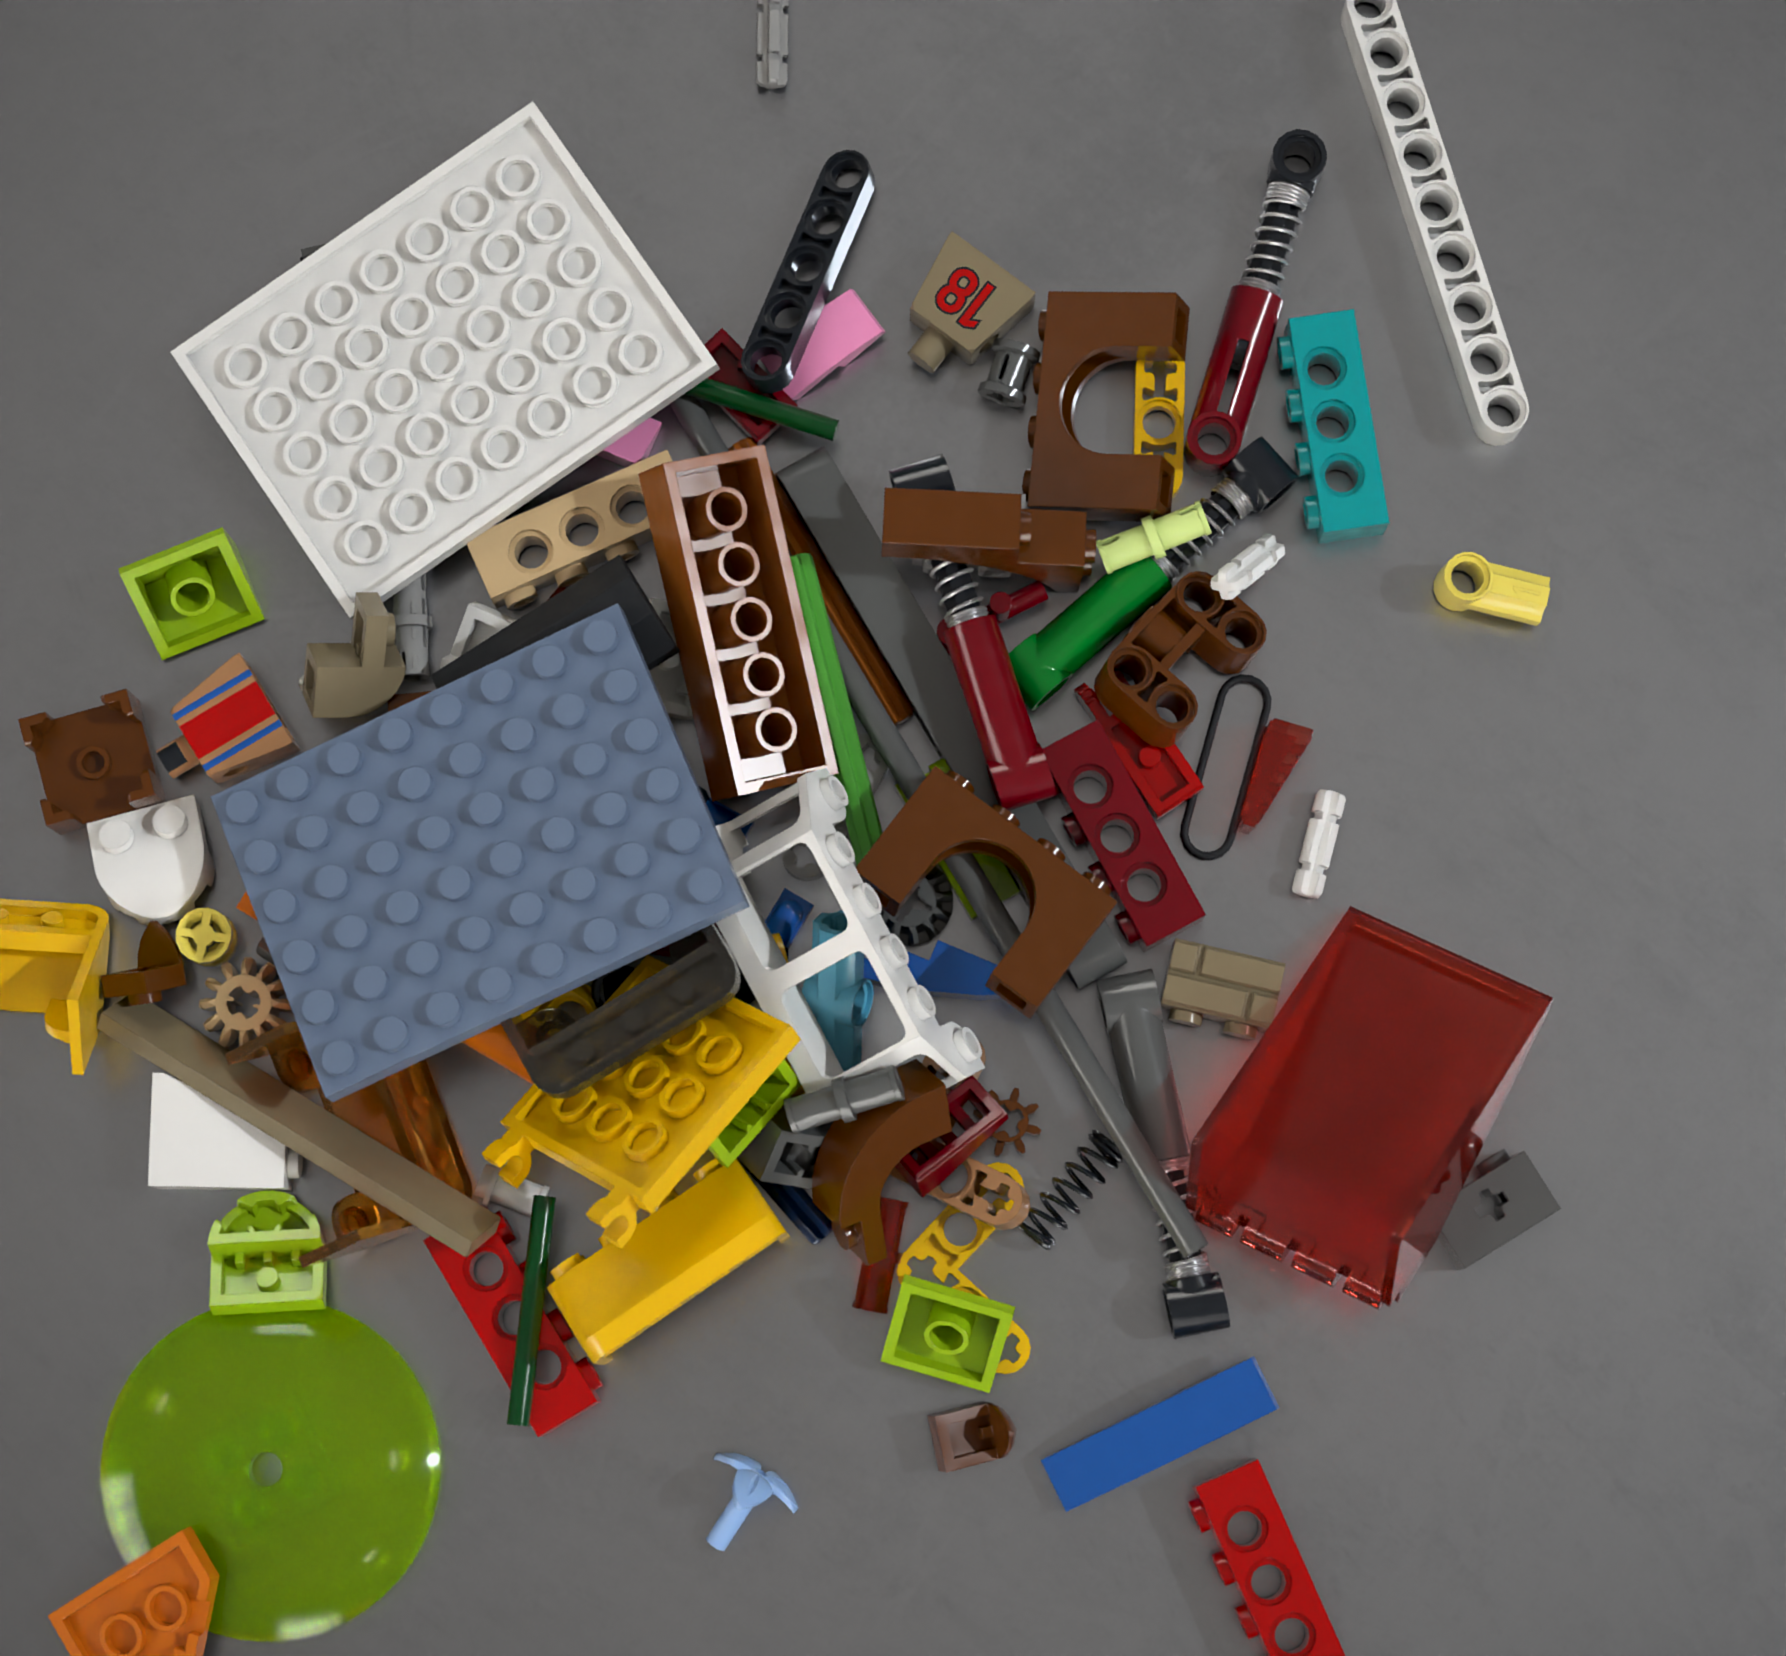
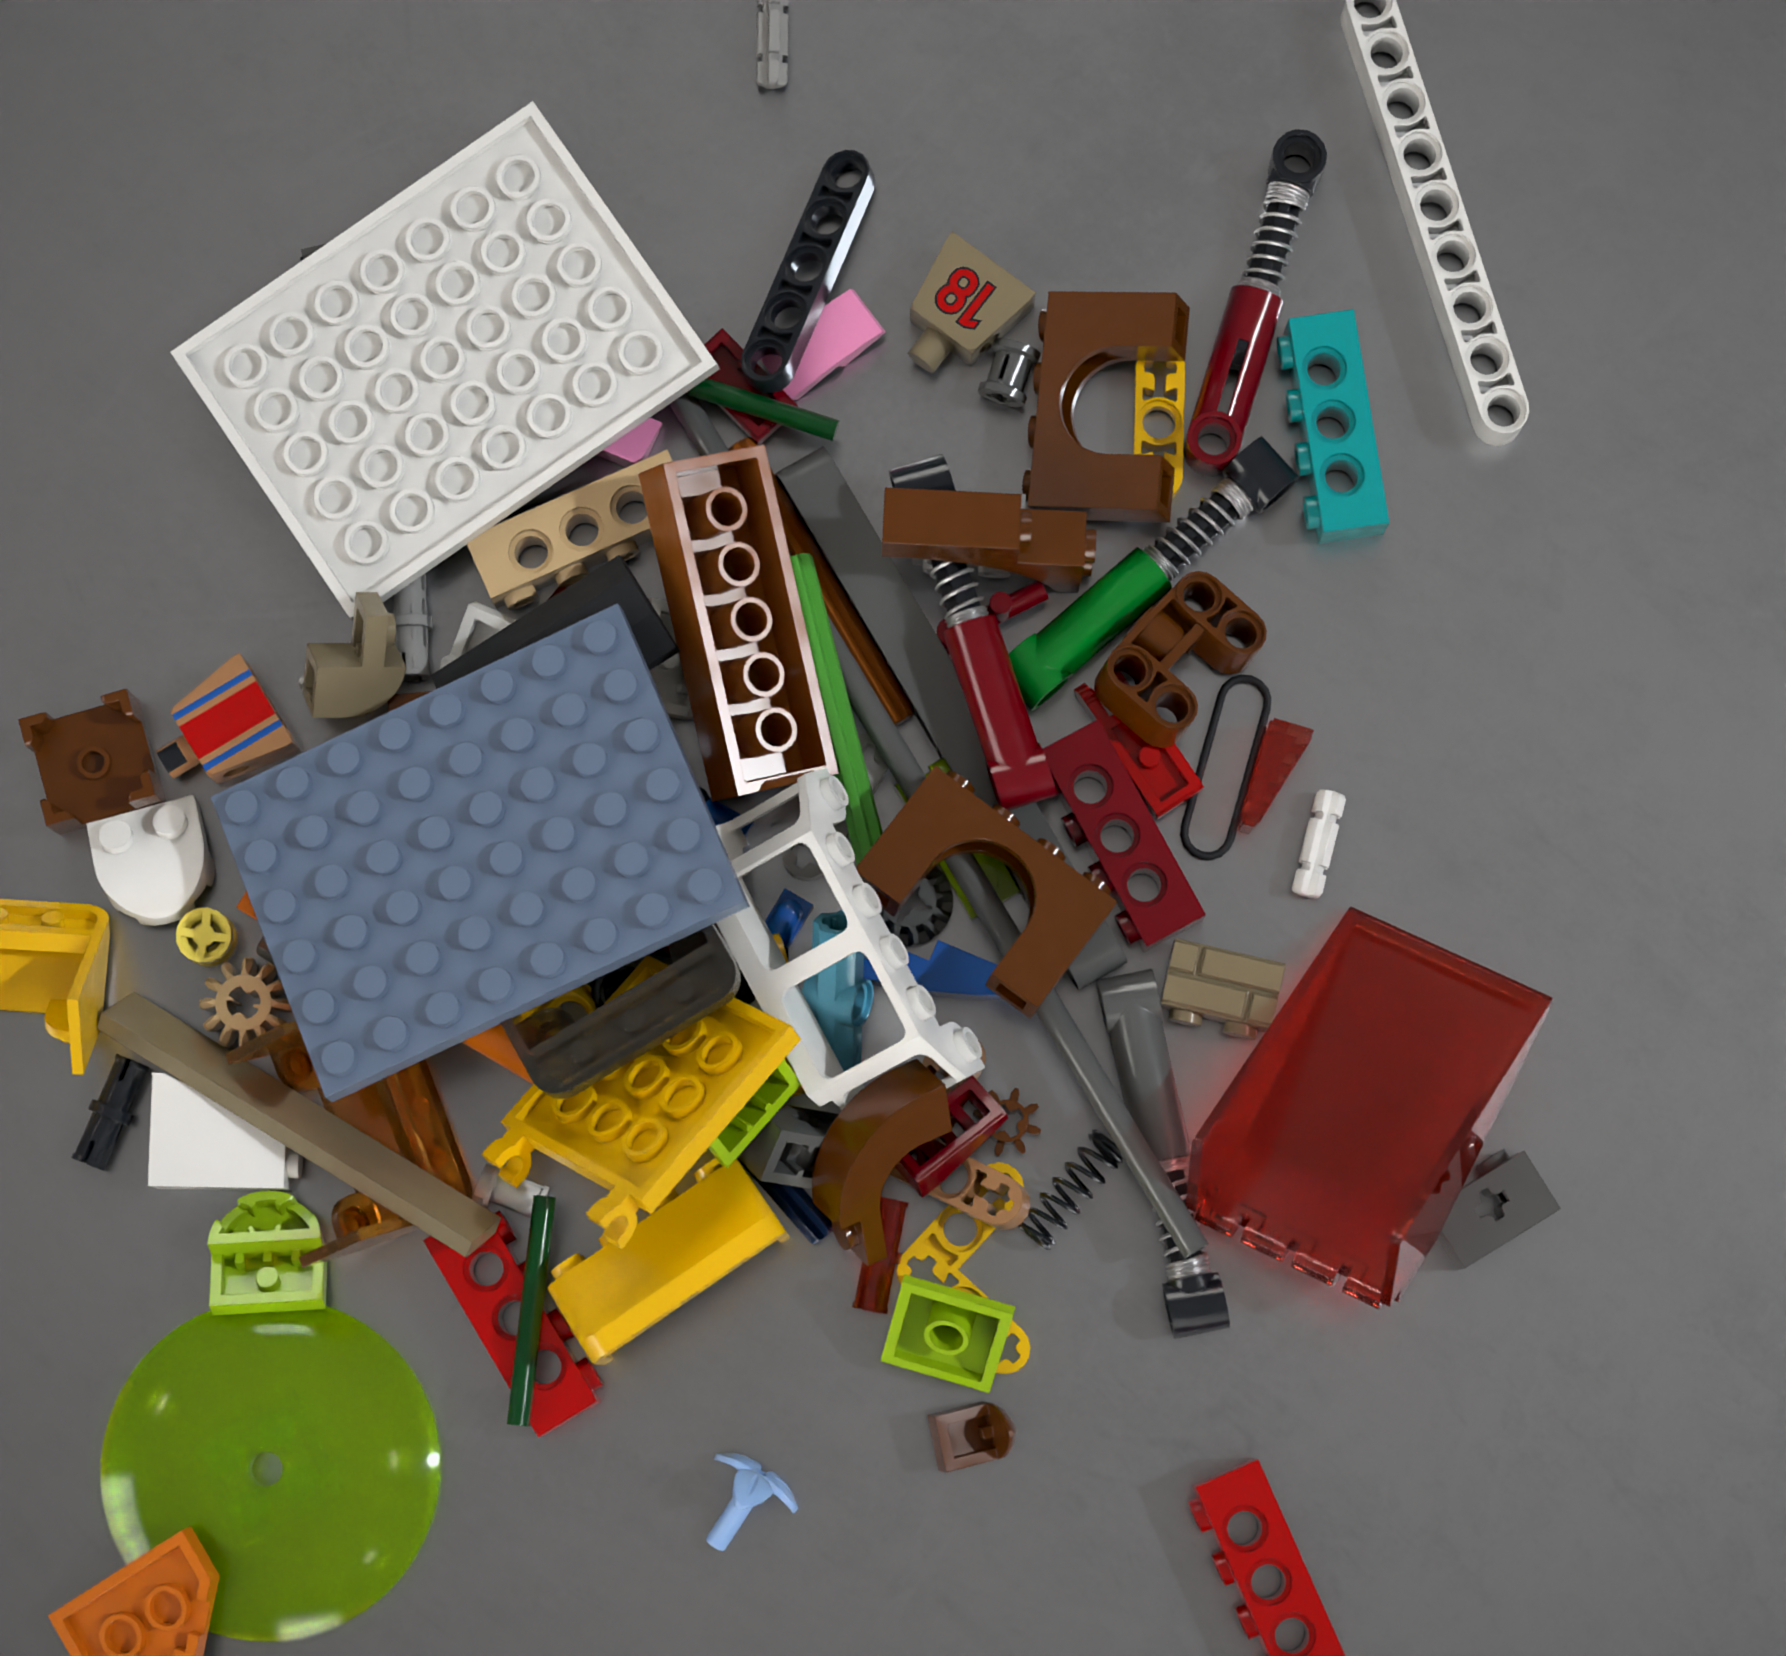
(110, 1112): none -> black pin
(157, 970): reddish brown plate -> none
(192, 593): lime slope -> none
(844, 1099): dark grey pin -> none
(1153, 537): yellowish green pin -> none
(1160, 1433): blue slope -> none
(1247, 566): white axle -> none
(1497, 590): light yellow piece -> none

